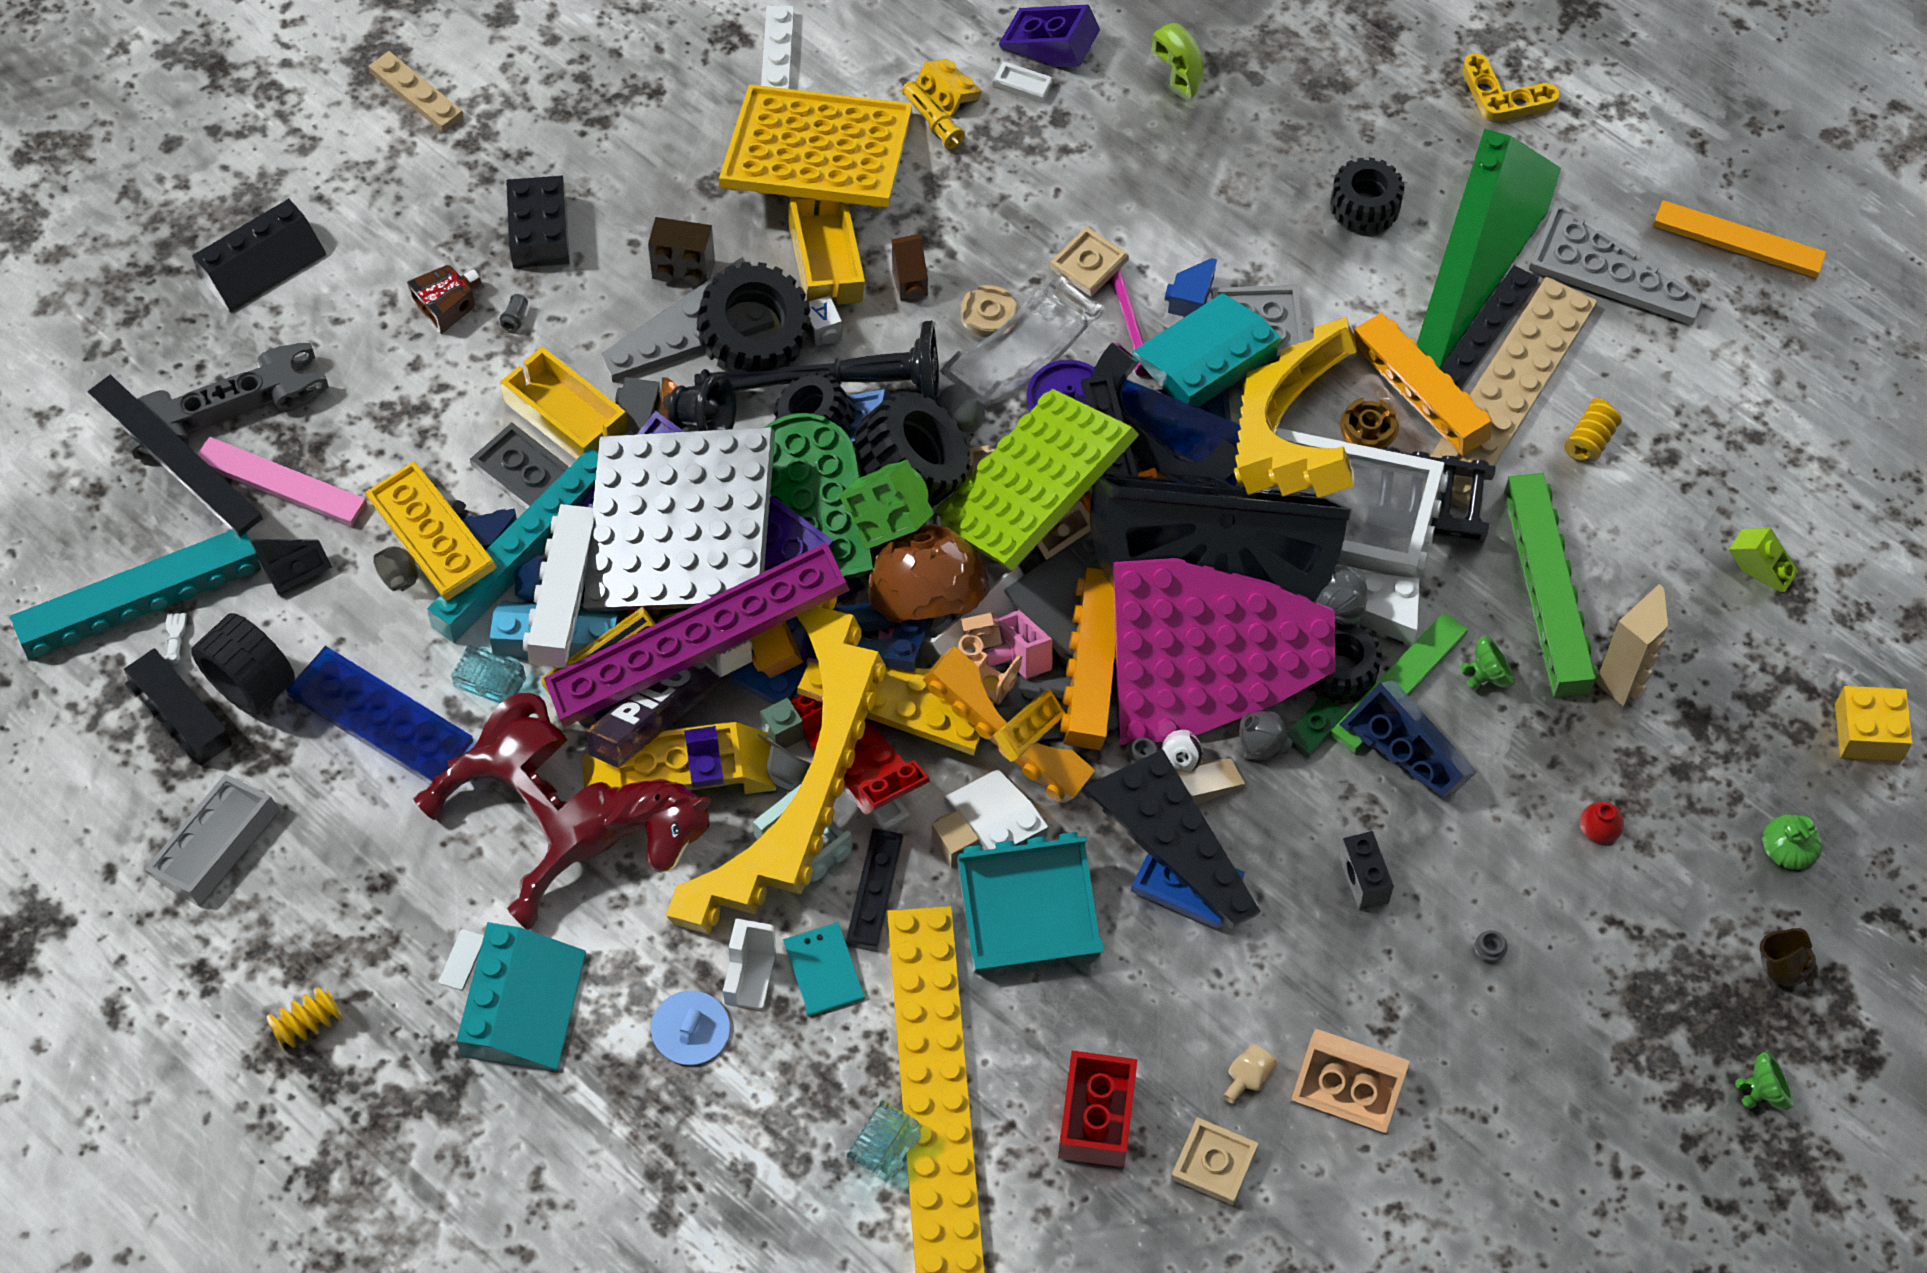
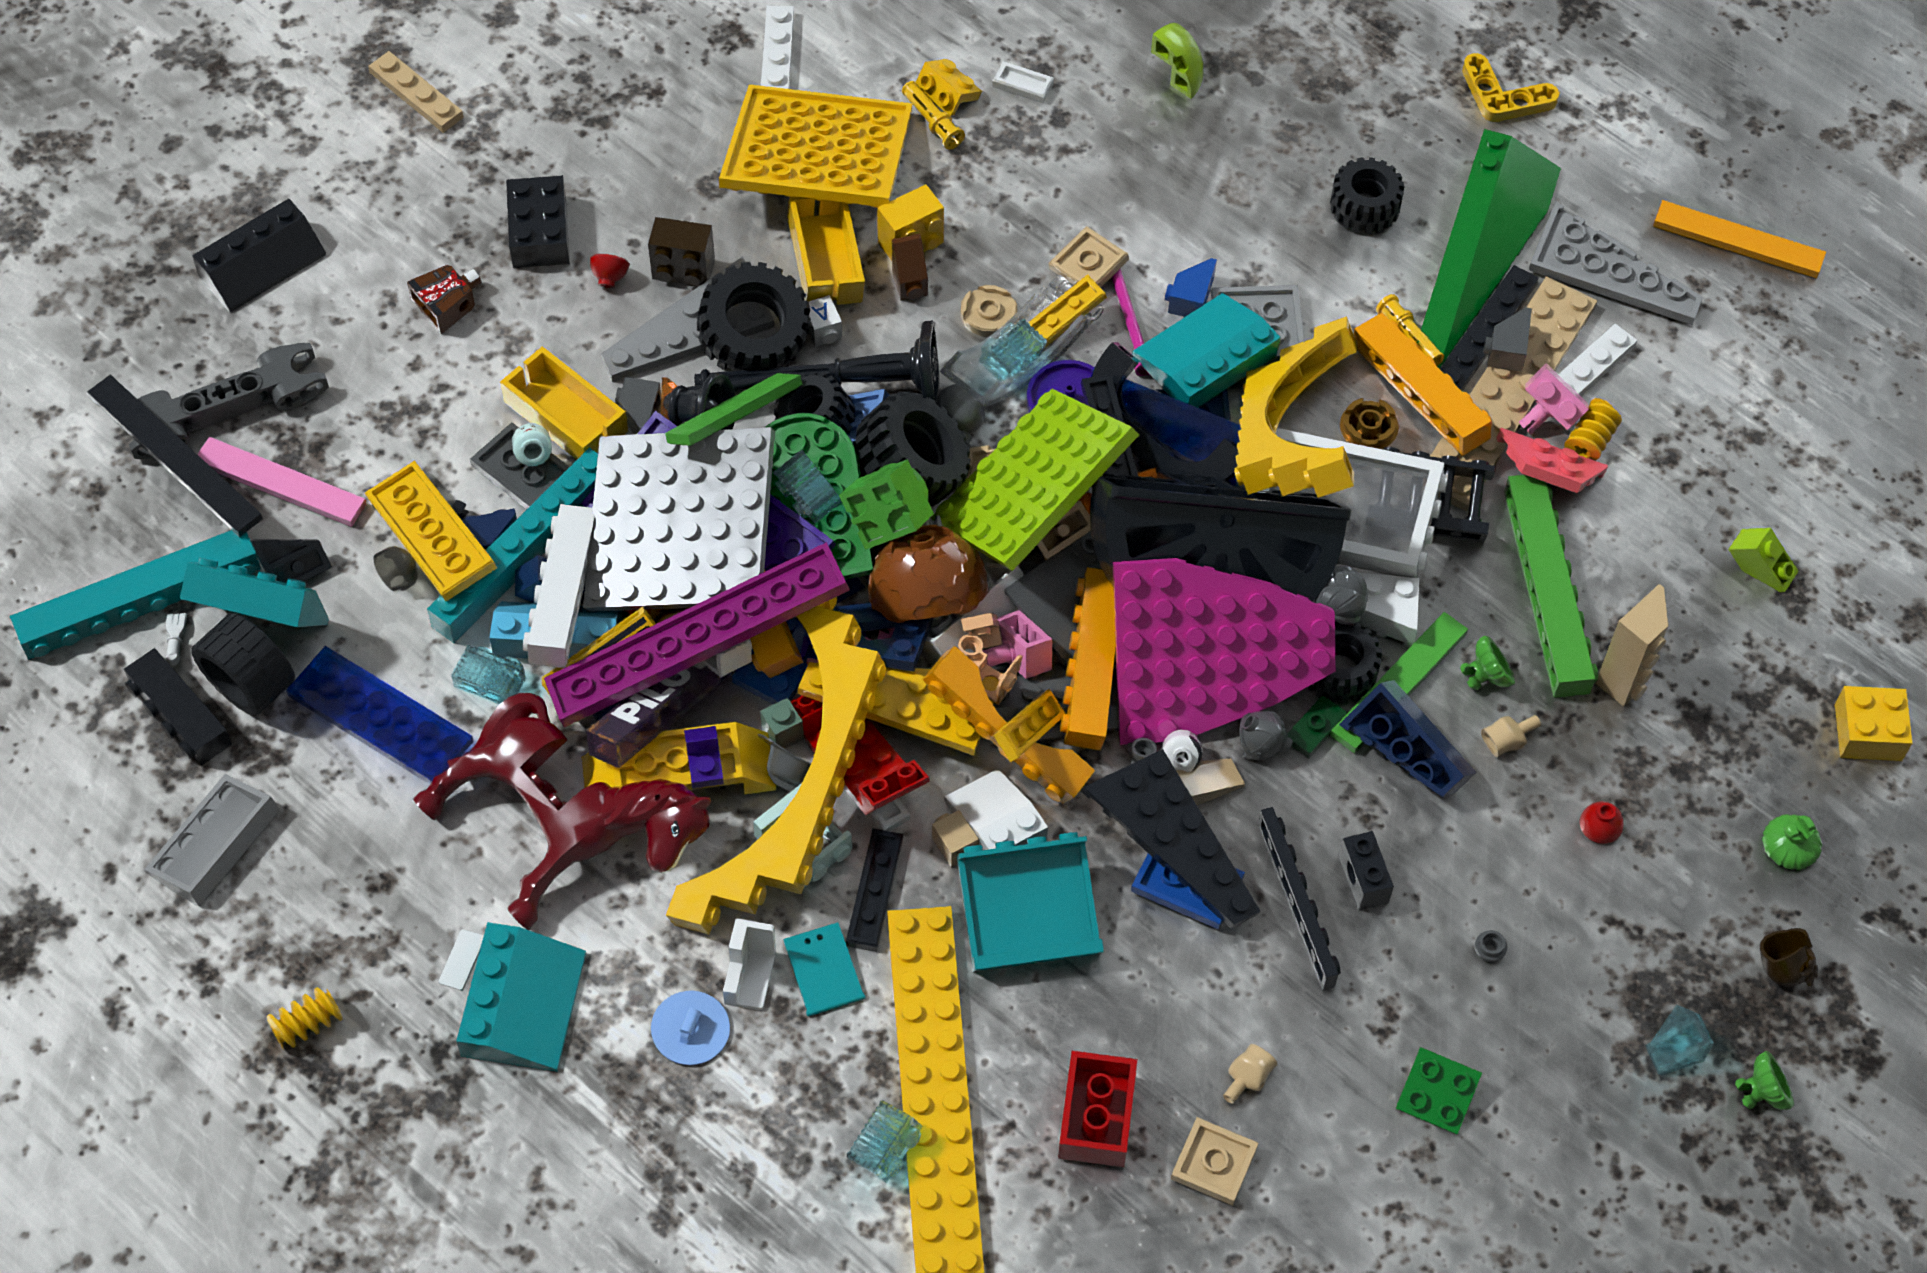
(252, 595): none -> teal slope
(511, 318): dark grey pin -> none
(531, 444): none -> light aqua head
(608, 269): none -> red brick
(733, 409): none -> bright green tile
(807, 486): none -> clear light blue brick
(911, 215): none -> yellow brick
(1013, 350): none -> clear light blue brick
(1052, 34): dark purple slope -> none
(1067, 308): none -> yellow tile
(1303, 909): none -> black plate
(1350, 1080): light nougat slope -> none
(1405, 319): none -> yellow pin
(1438, 1090): none -> green hinge
(1507, 734): none -> tan piece
(1509, 342): none -> dark grey slope
(1550, 463): none -> coral wing
(1554, 399): none -> bright pink brick
(1598, 359): none -> white plate
(1680, 1041): none -> clear light blue slope

